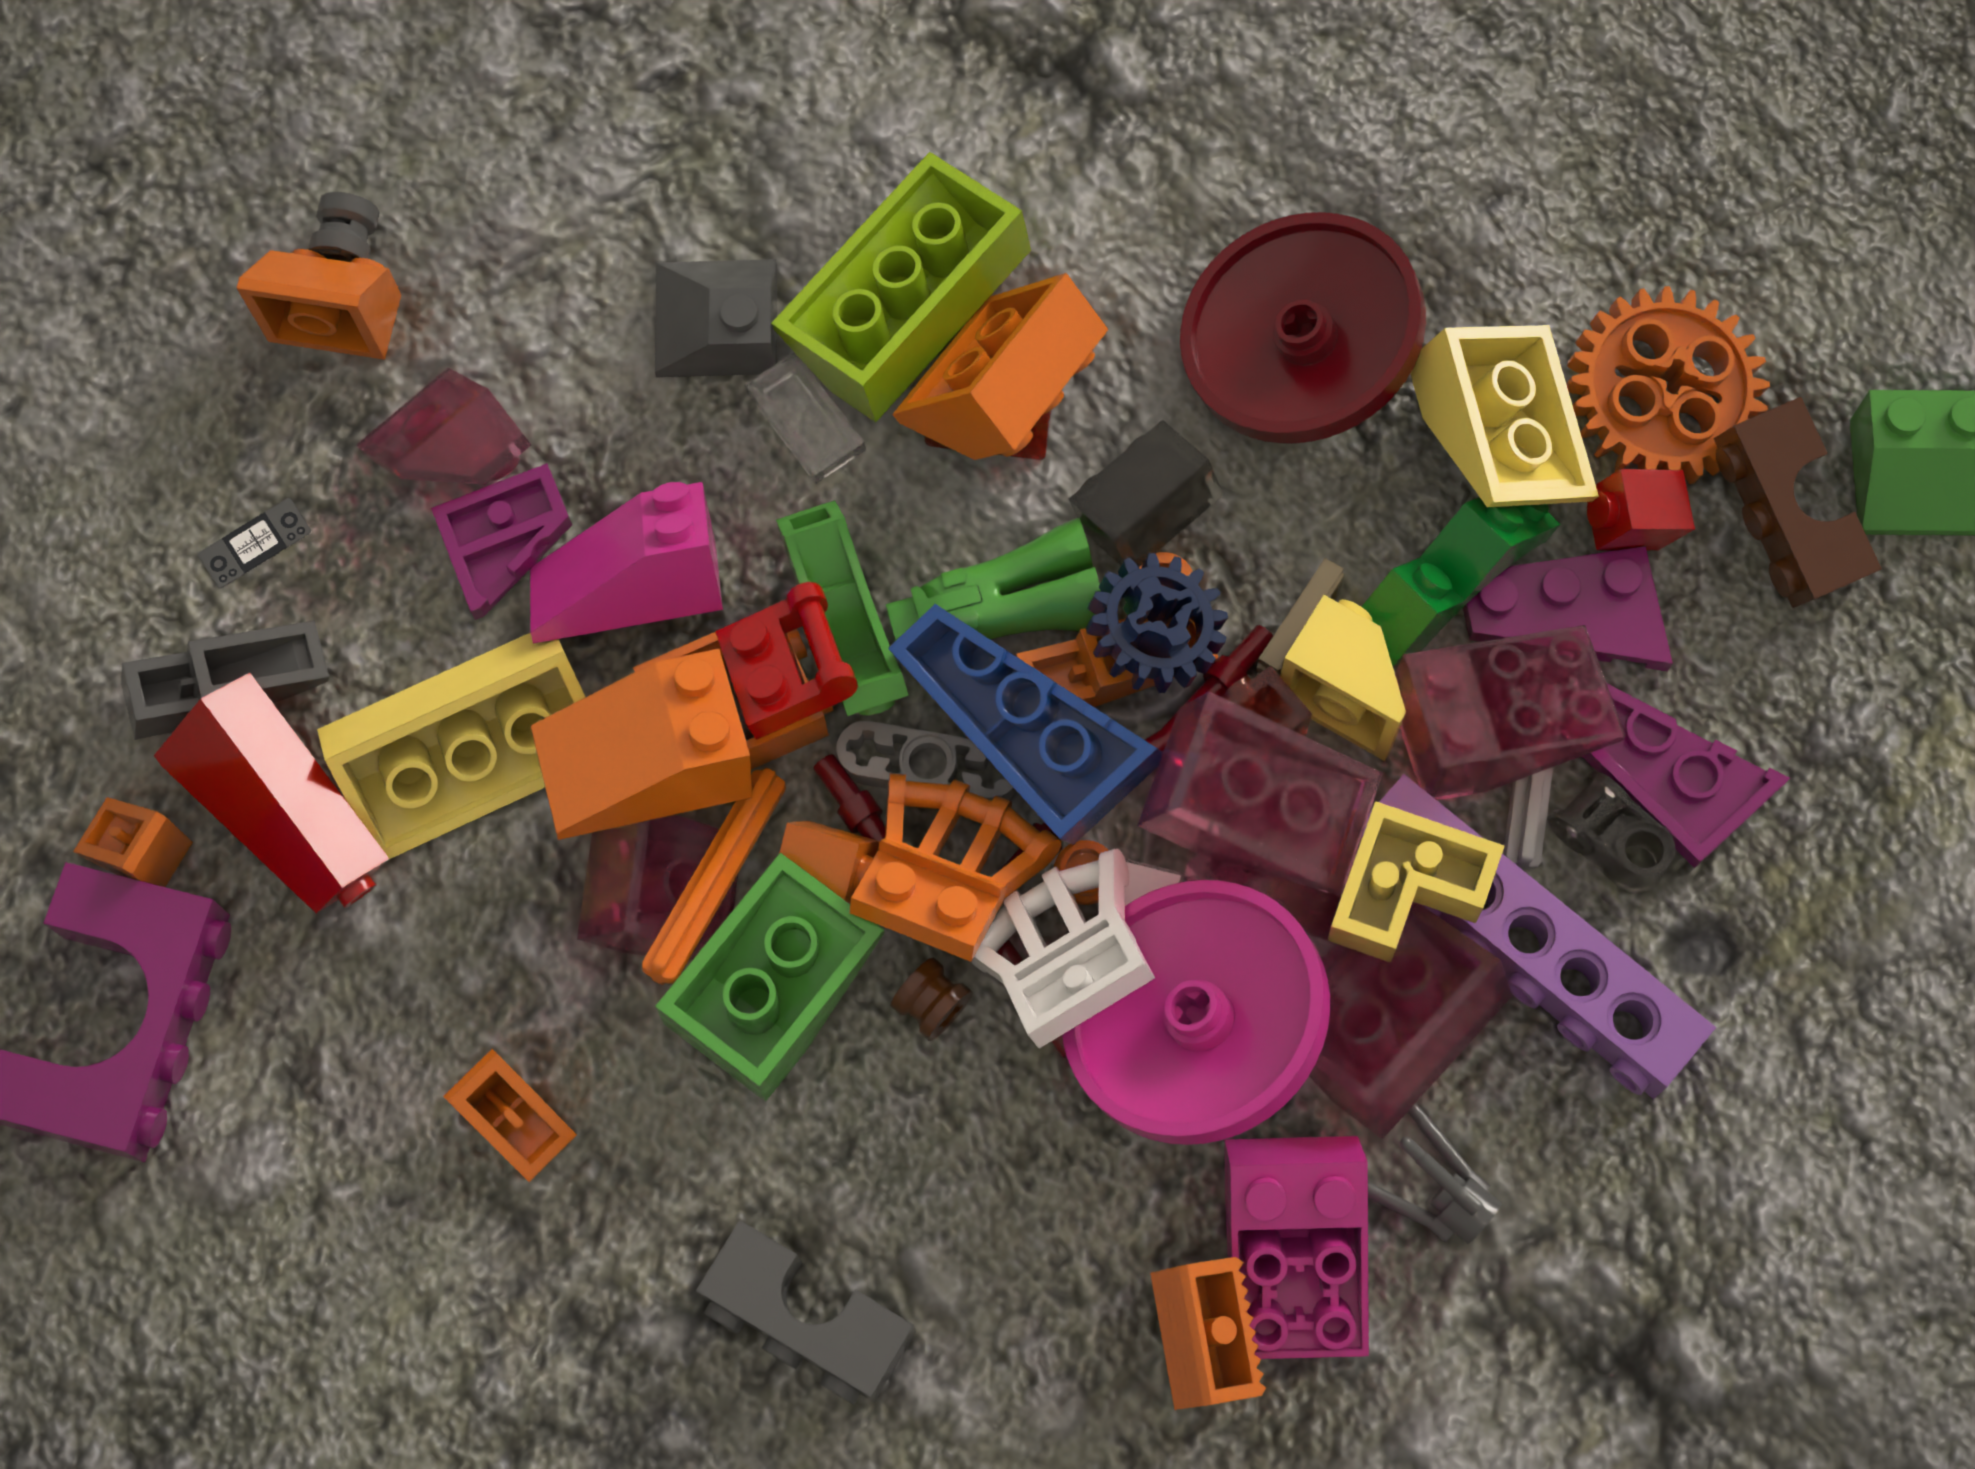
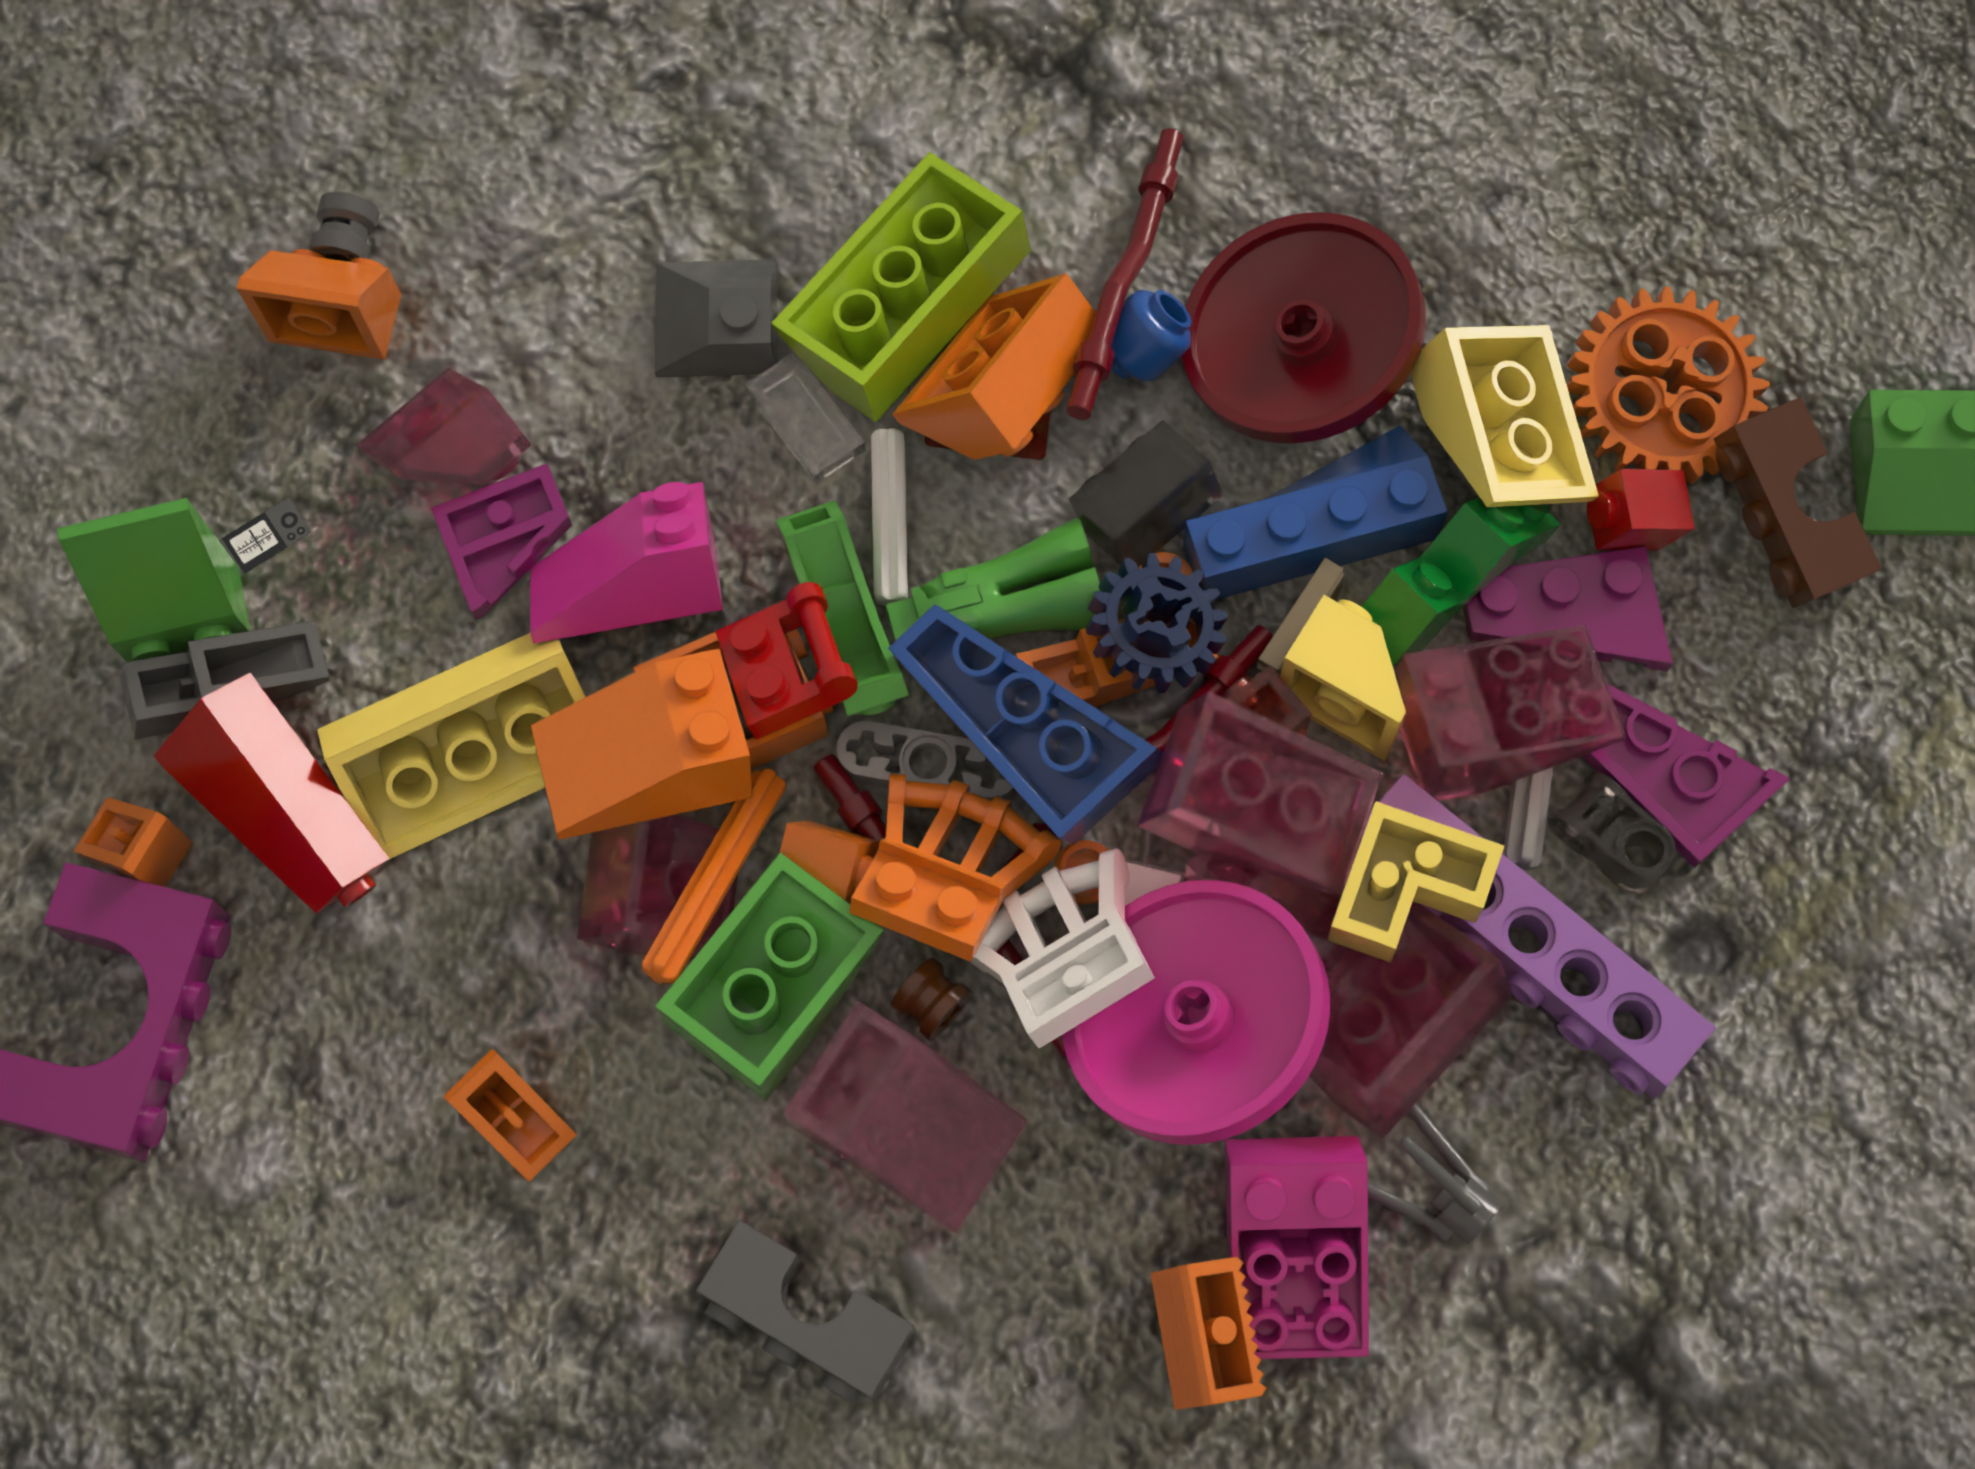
(156, 579): none -> bright green slope
(889, 516): none -> white axle
(904, 1117): none -> clear pink slope
(1095, 354): none -> dark red bar
(1150, 335): none -> blue head
(1344, 512): none -> blue wedge

